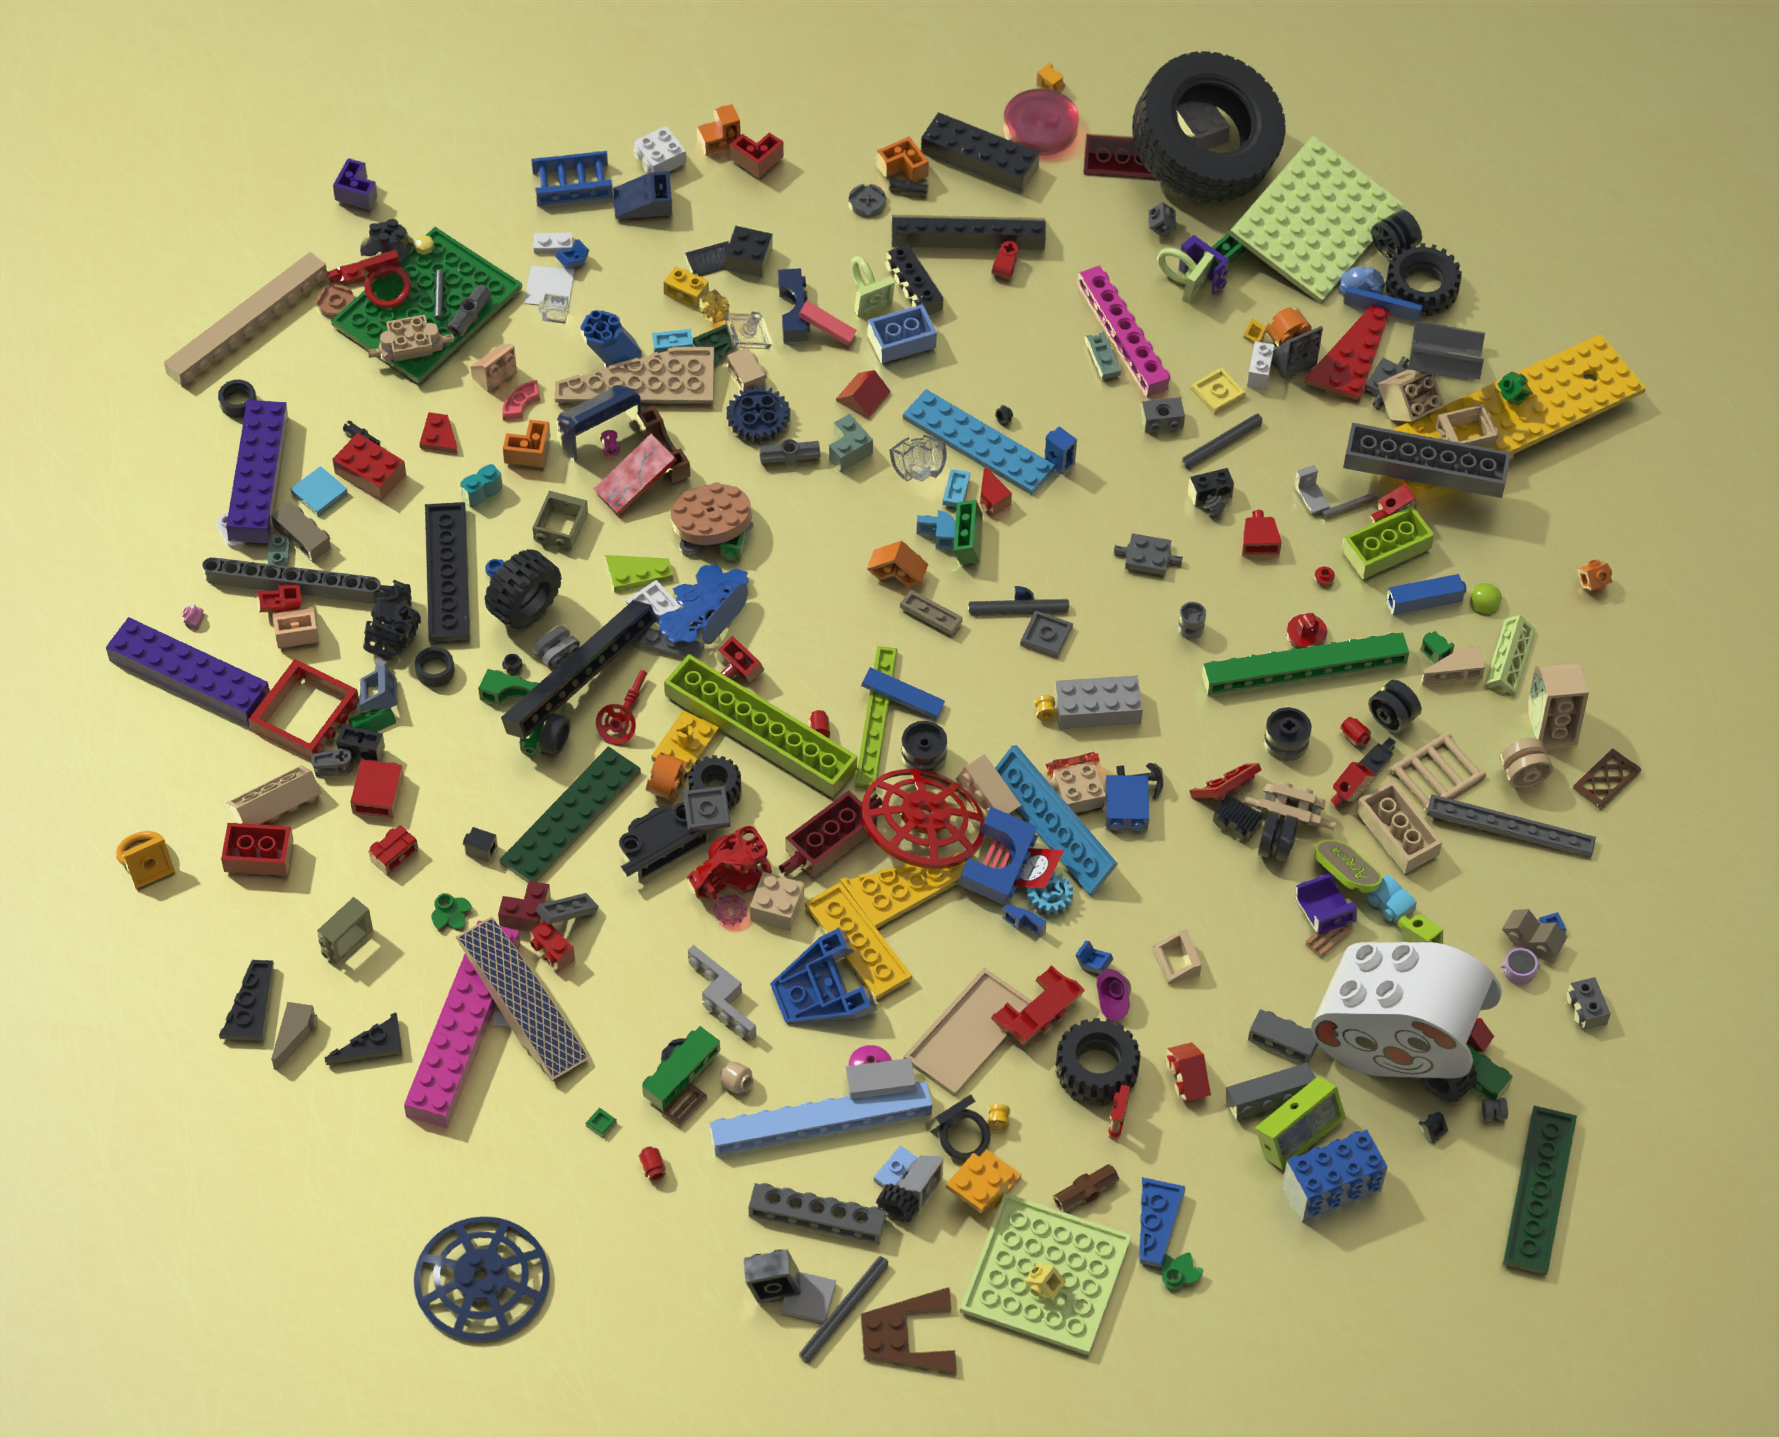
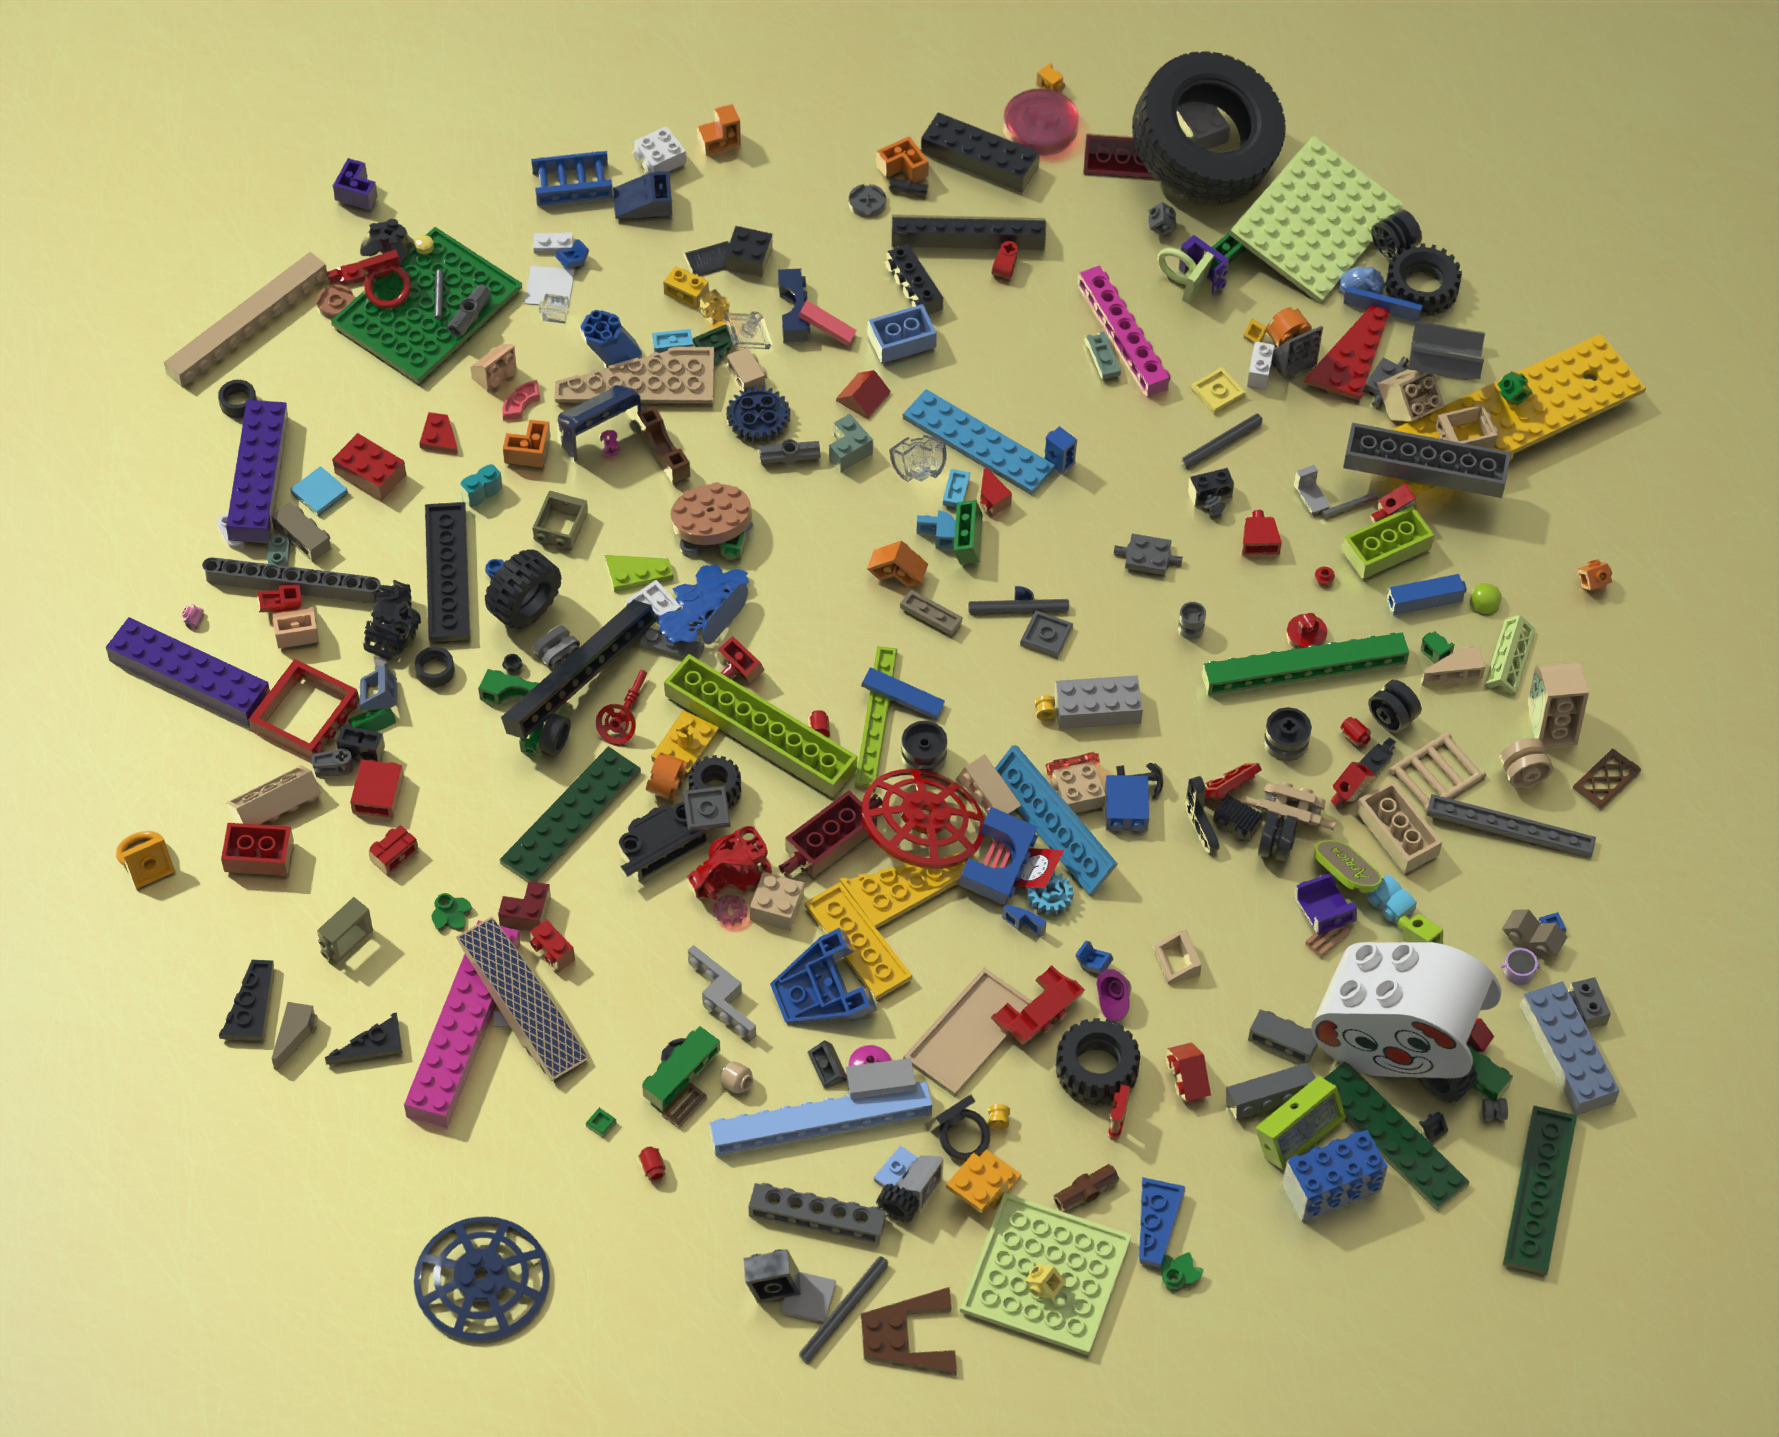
(353, 429): black pin -> none
(409, 339): tan piece -> none
(480, 844): black brick -> none
(567, 908): dark grey plate -> none
(635, 474): tile -> none
(758, 156): red brick -> none
(827, 1064): none -> pearl dark grey slope
(875, 293): yellowish green tile -> none
(1004, 414): black plate -> none
(1162, 414): dark grey brick -> none
(1194, 805): none -> black beam
(1397, 1139): none -> dark green plate
(1569, 1048): none -> sand blue brick

